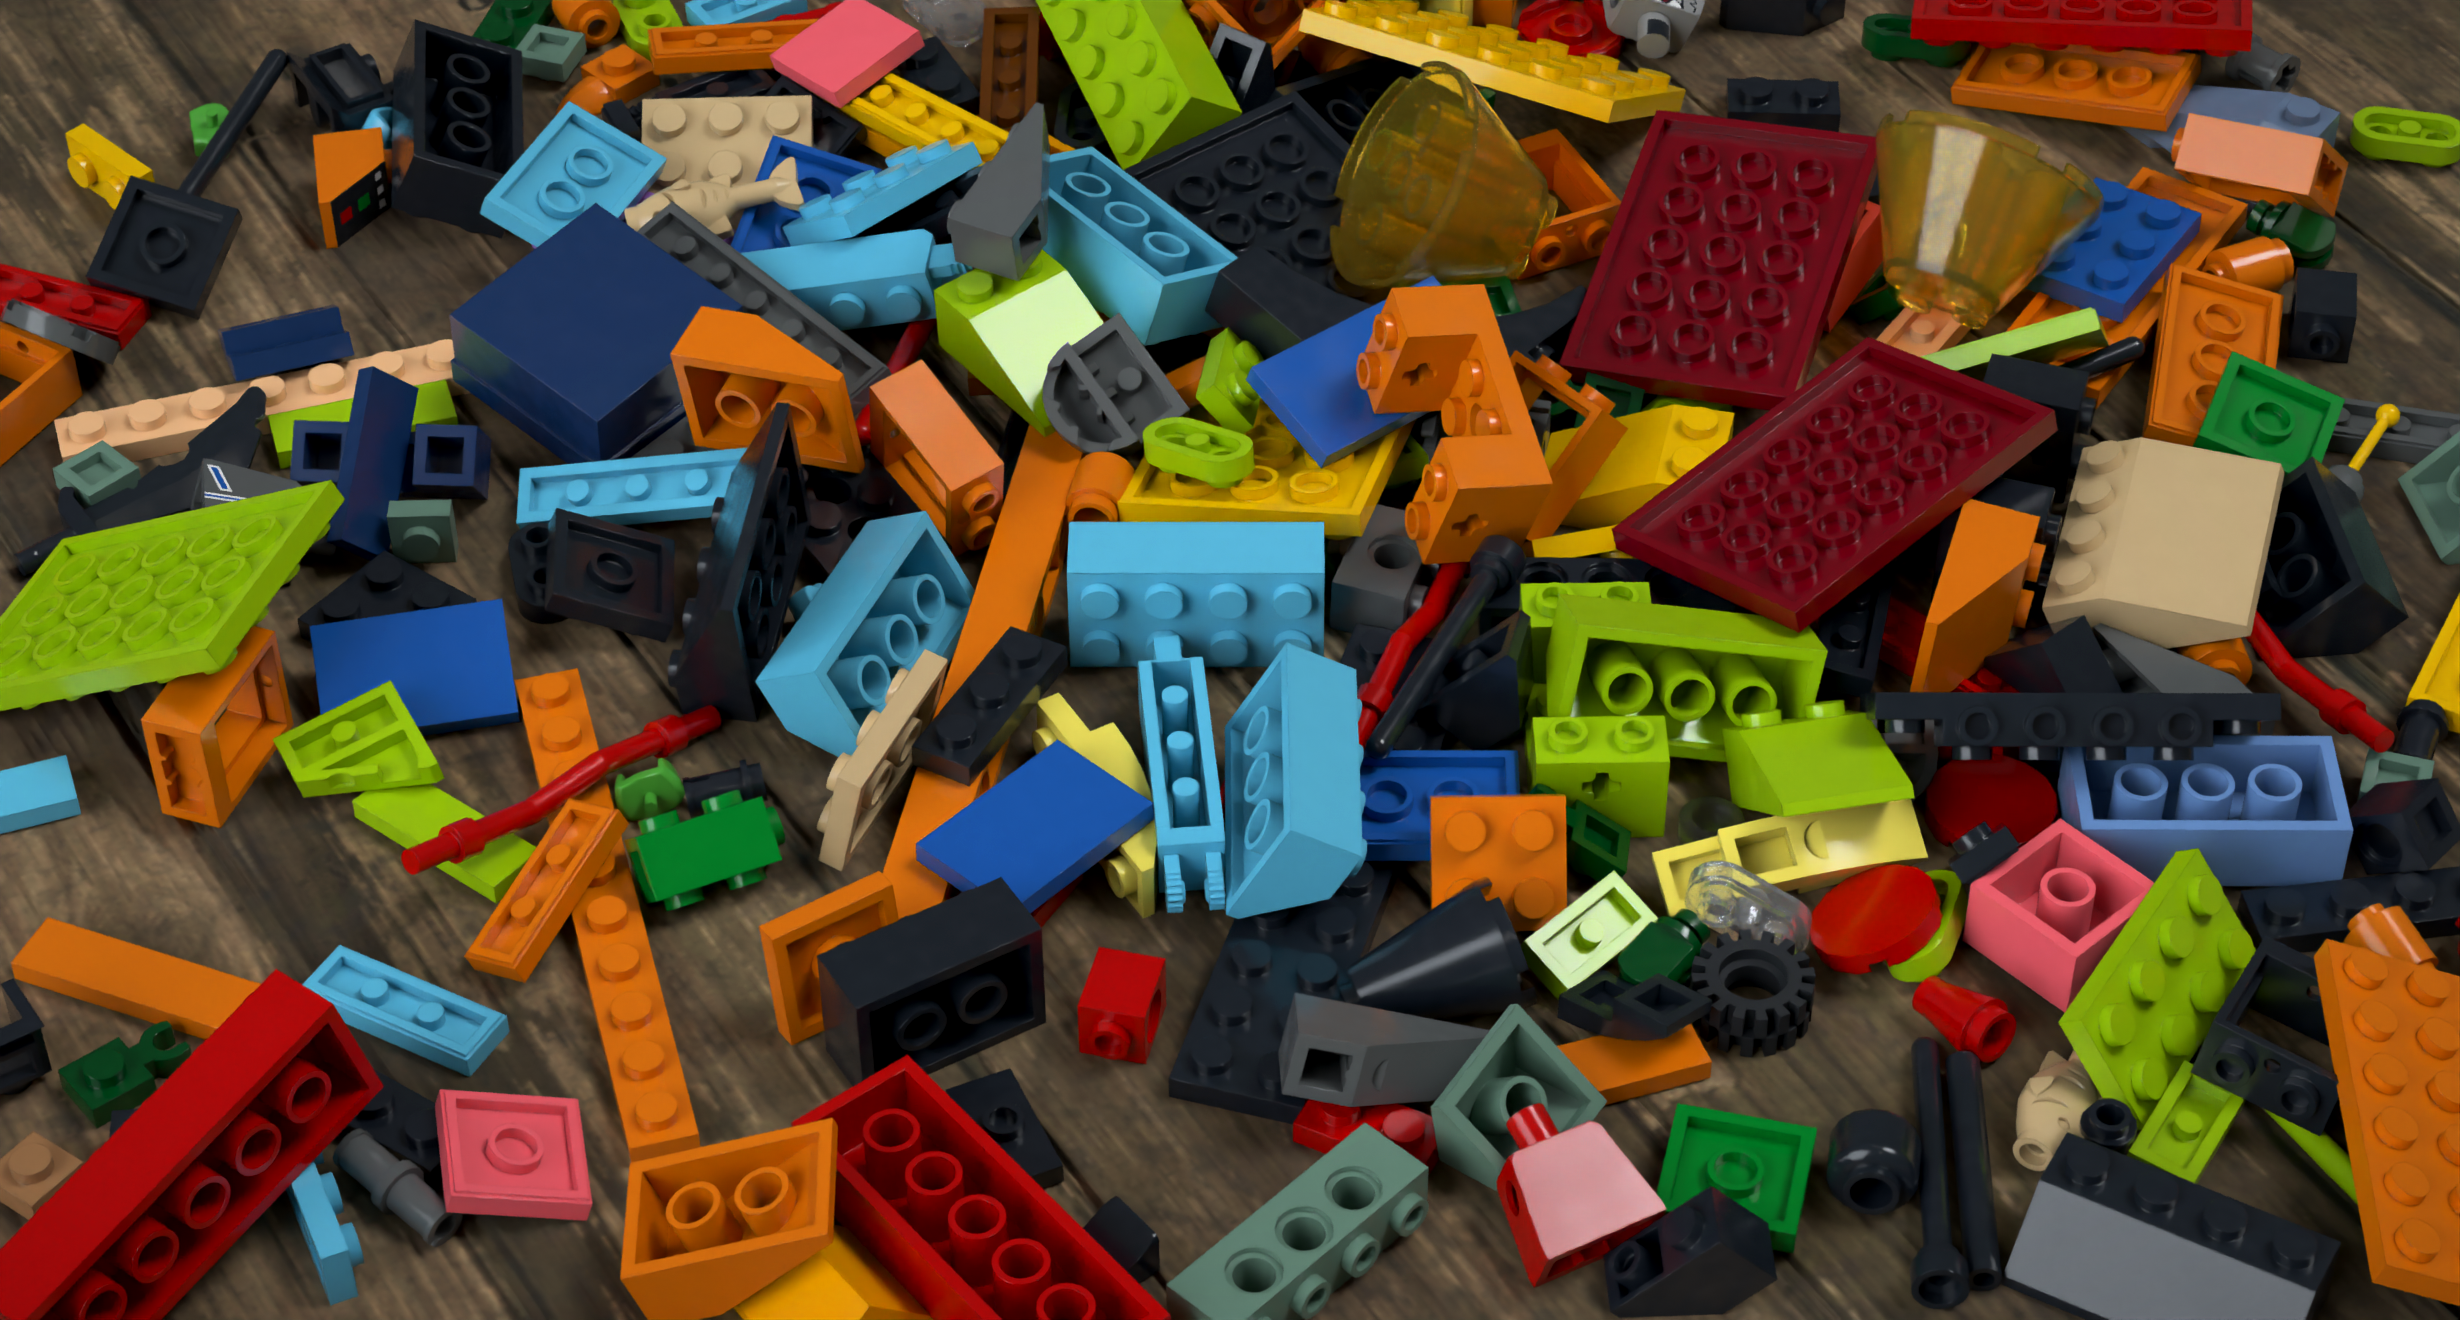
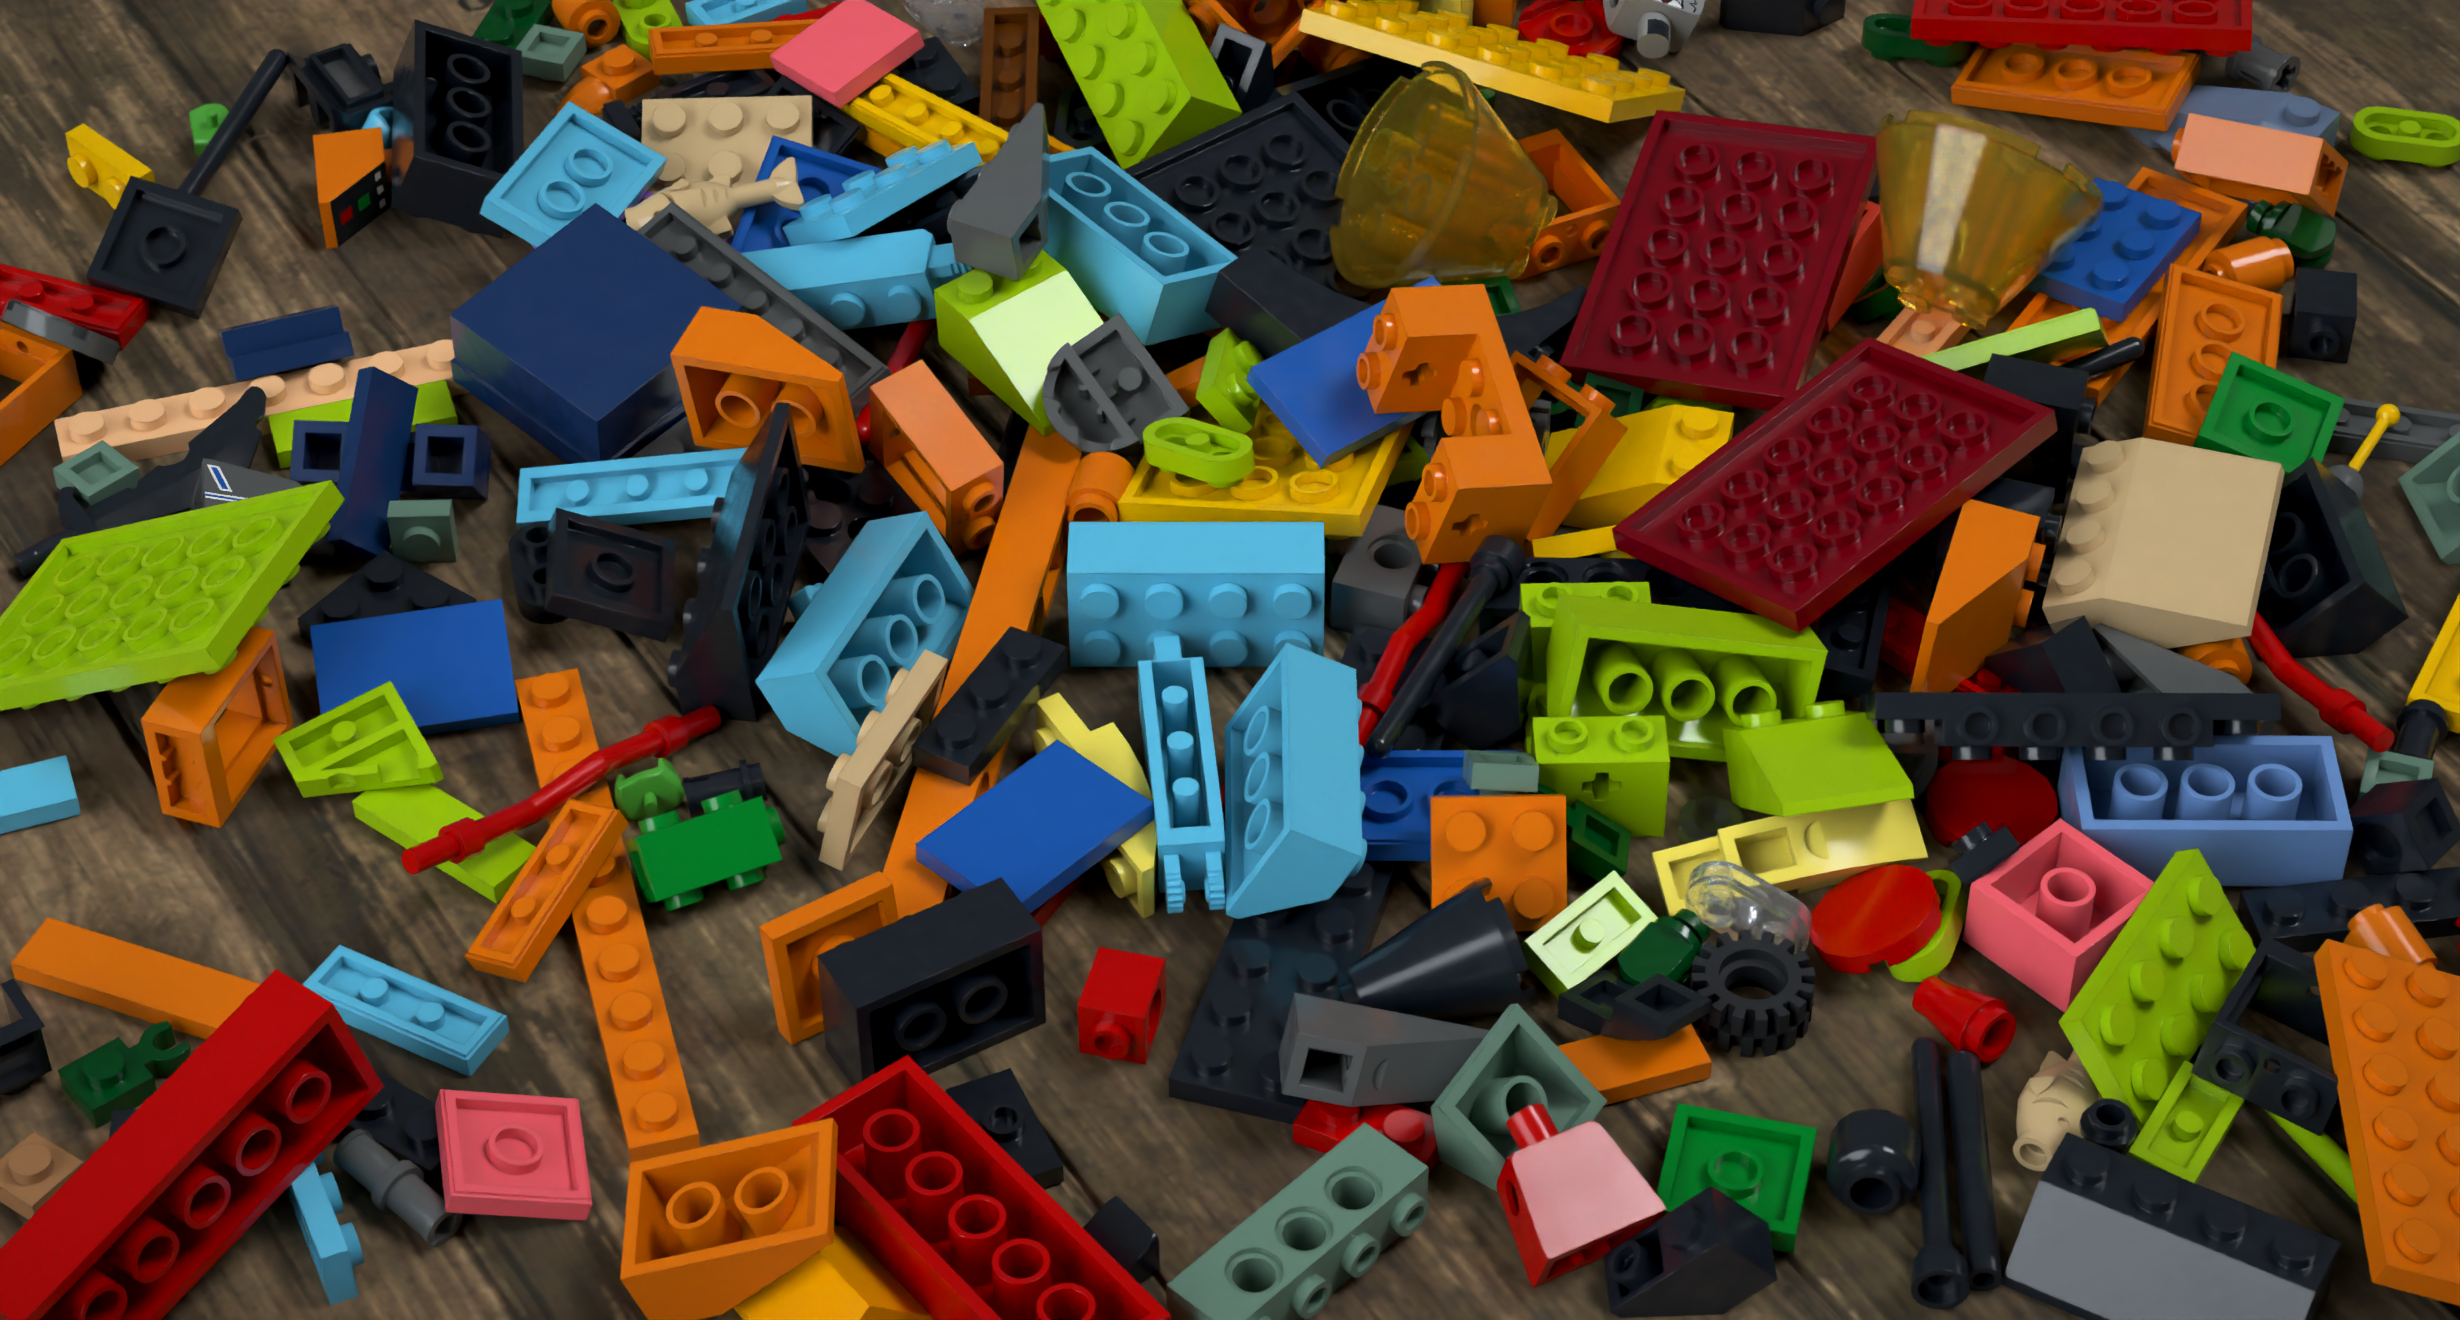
(1500, 772): none -> sand green plate
(1785, 102): black plate -> none

